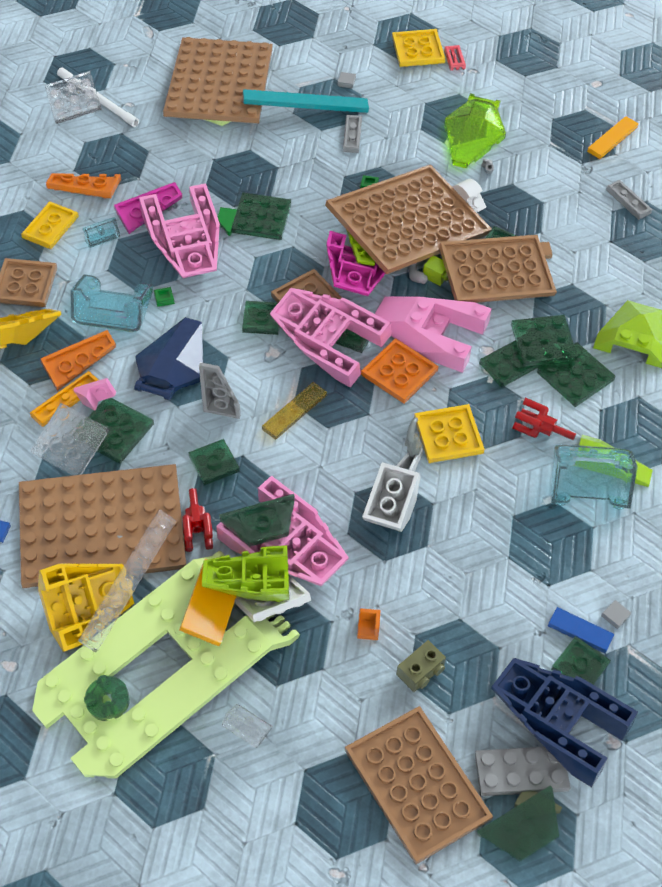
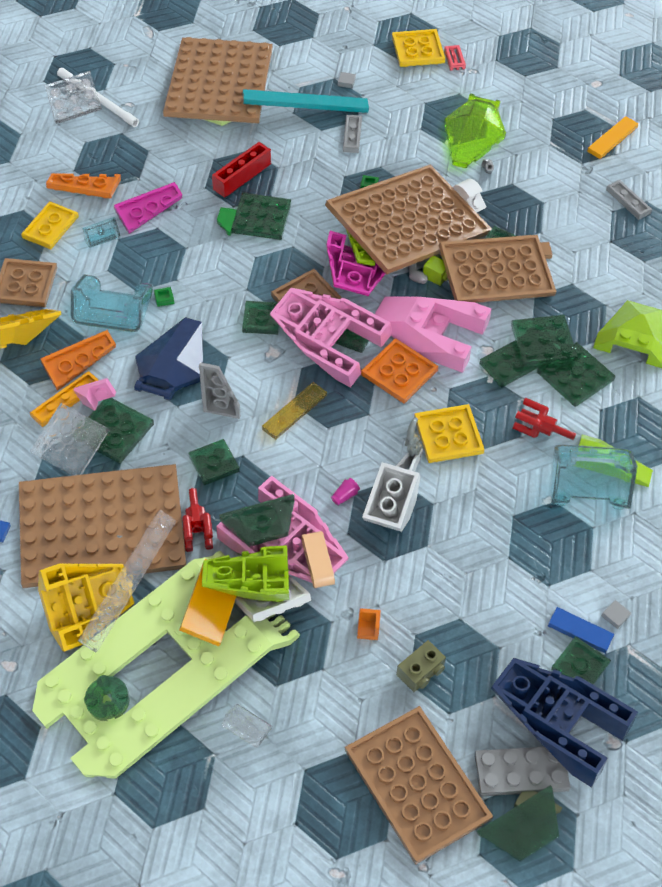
(186, 241): bright pink wedge -> none
(241, 169): none -> red brick
(318, 559): none -> light nougat beam
(345, 491): none -> dark pink cone

